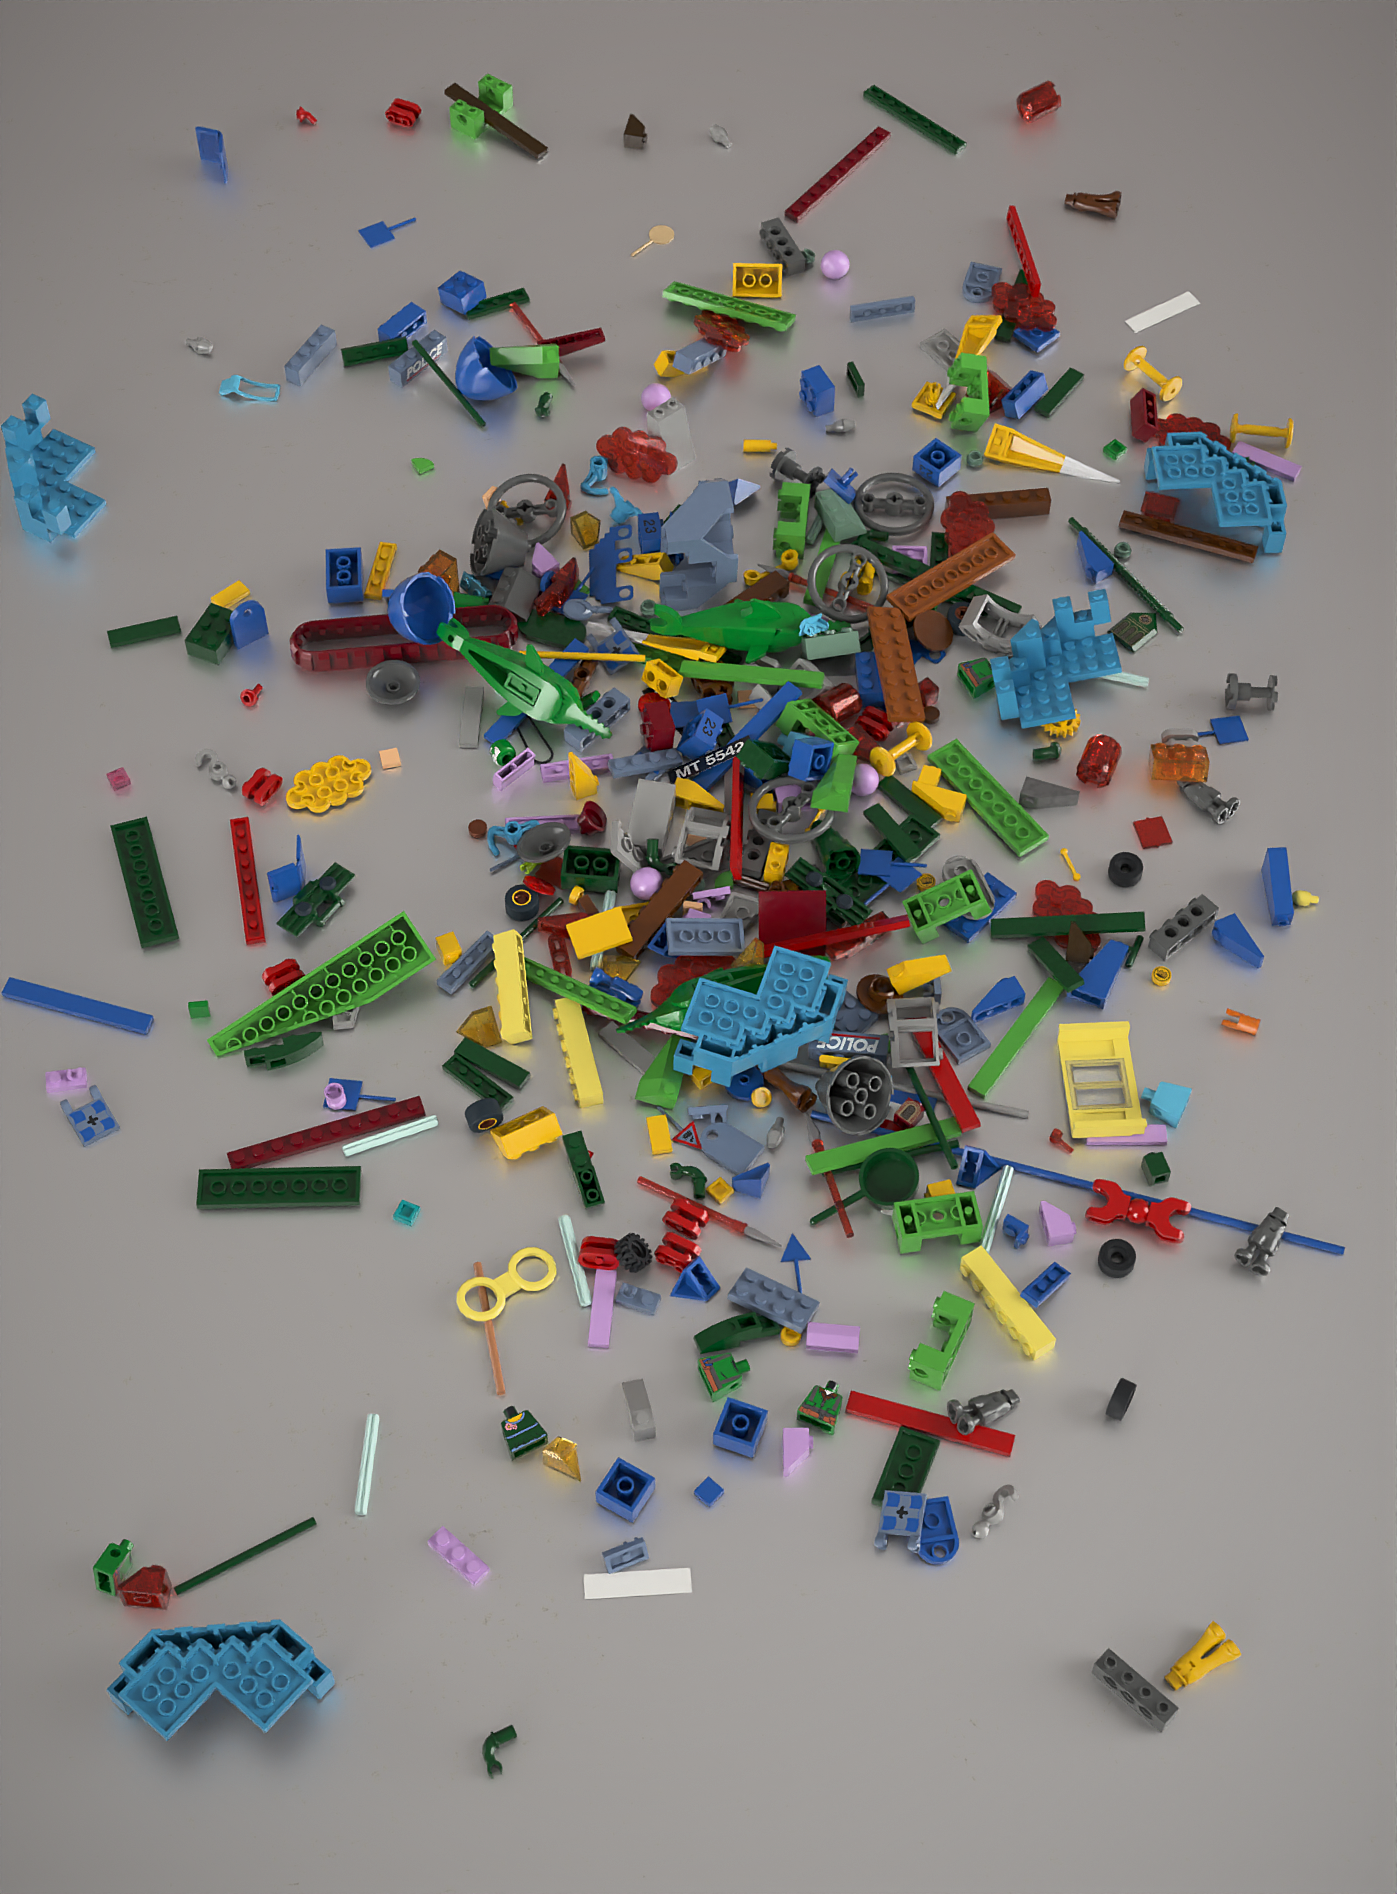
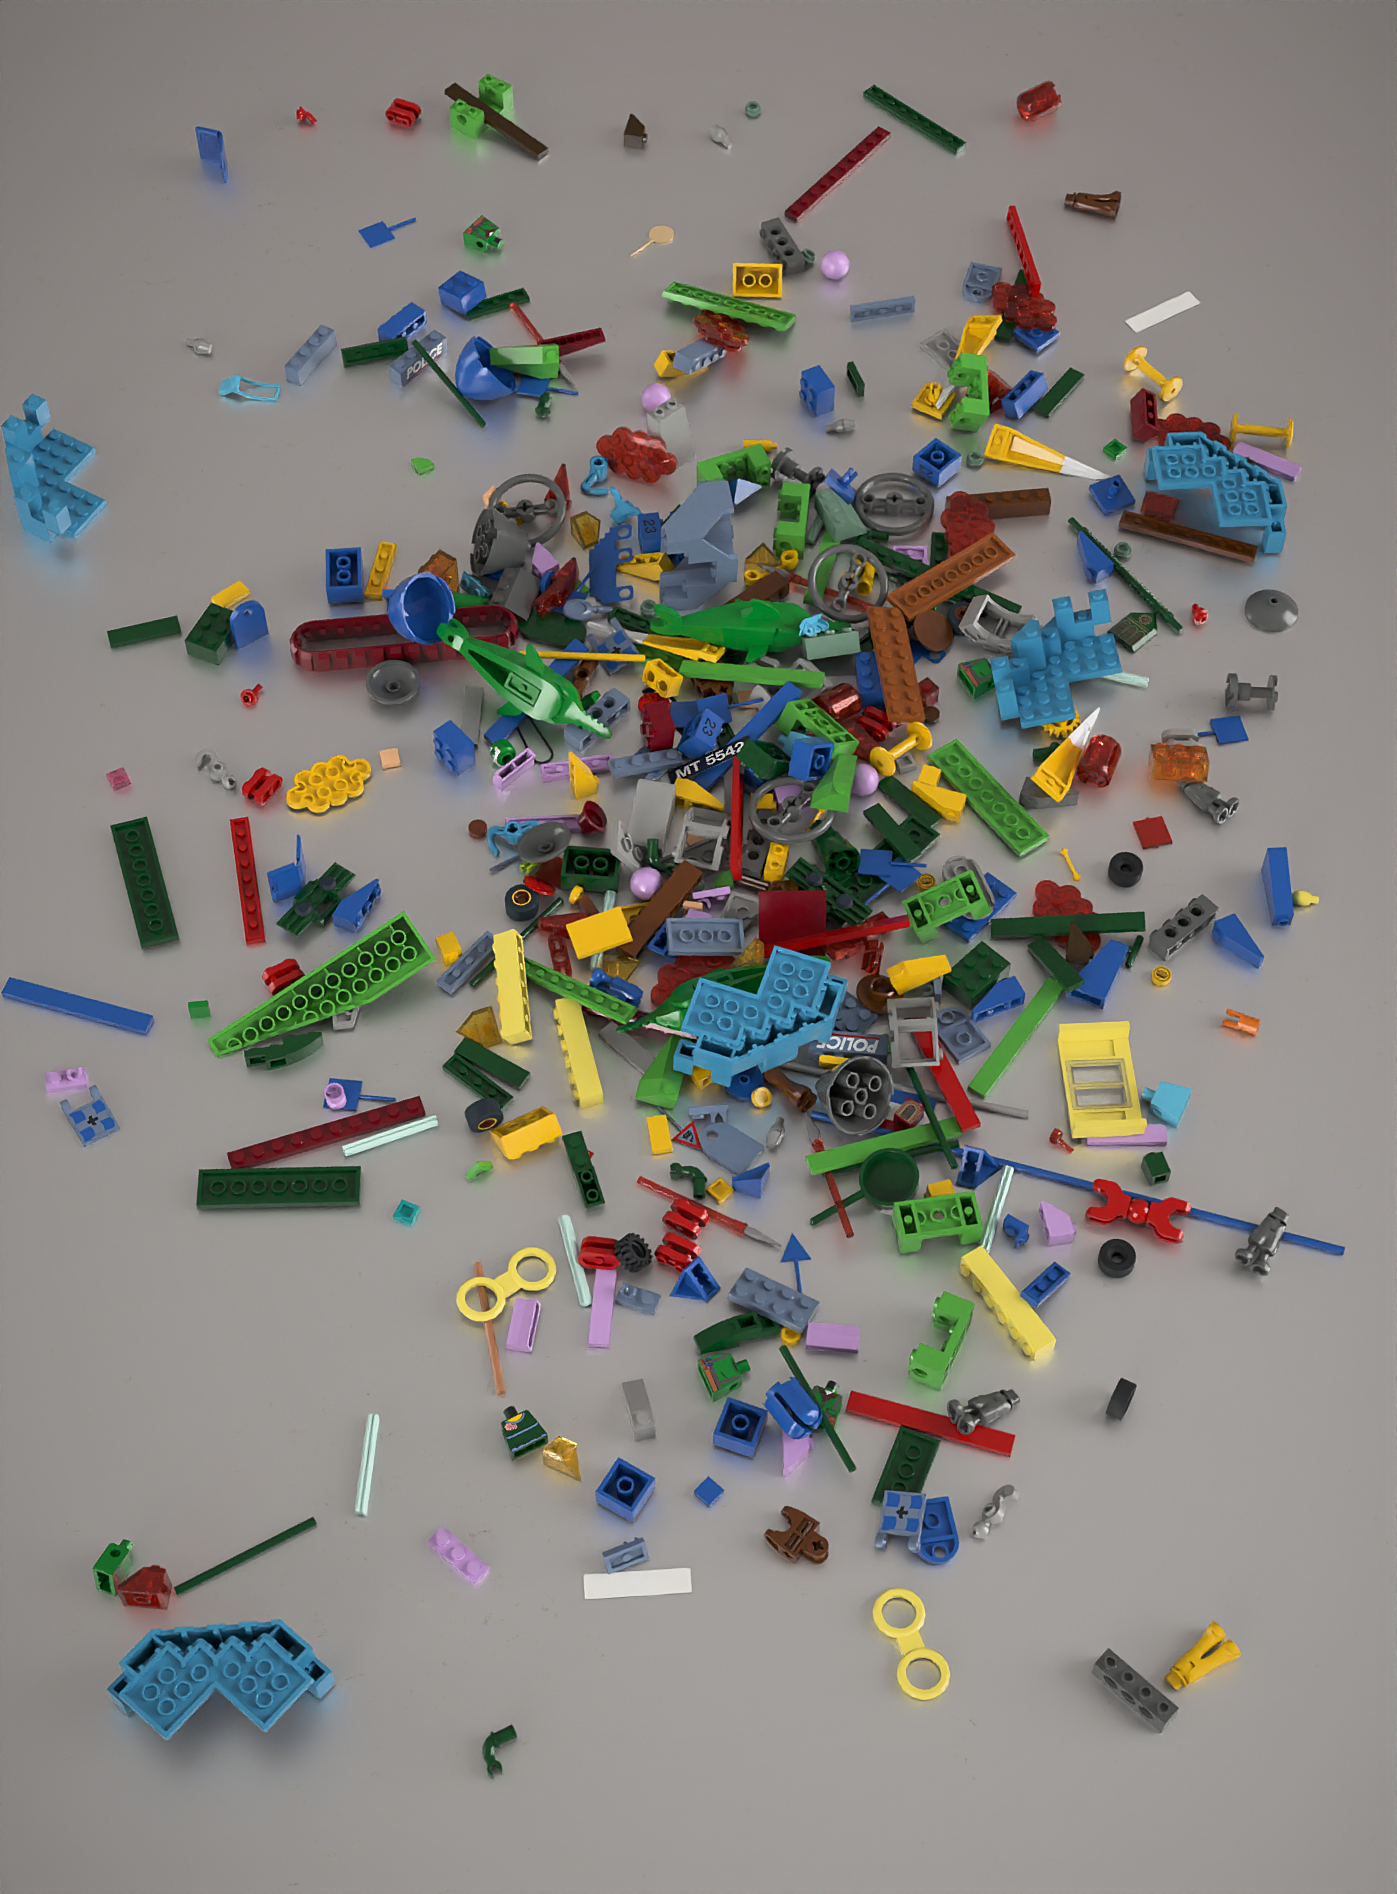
(352, 909): none -> blue slope
(454, 747): none -> blue brick
(478, 1168): none -> bright green tile
(483, 235): none -> green torso
(523, 1324): none -> lavender piece
(536, 387): none -> blue piece
(746, 462): none -> bright green plate
(752, 108): none -> sand green plate
(762, 555): none -> clear yellow slope
(793, 1408): none -> blue cylinder
(800, 1538): none -> reddish brown piece
(825, 1421): none -> dark green piece
(872, 957): none -> clear red arm
(911, 1643): none -> light yellow bar
(975, 975): none -> dark green brick
(1057, 770): none -> yellow plate
(1112, 494): none -> blue tile
(1199, 614): none -> red plate
(1271, 610): none -> dark grey dish

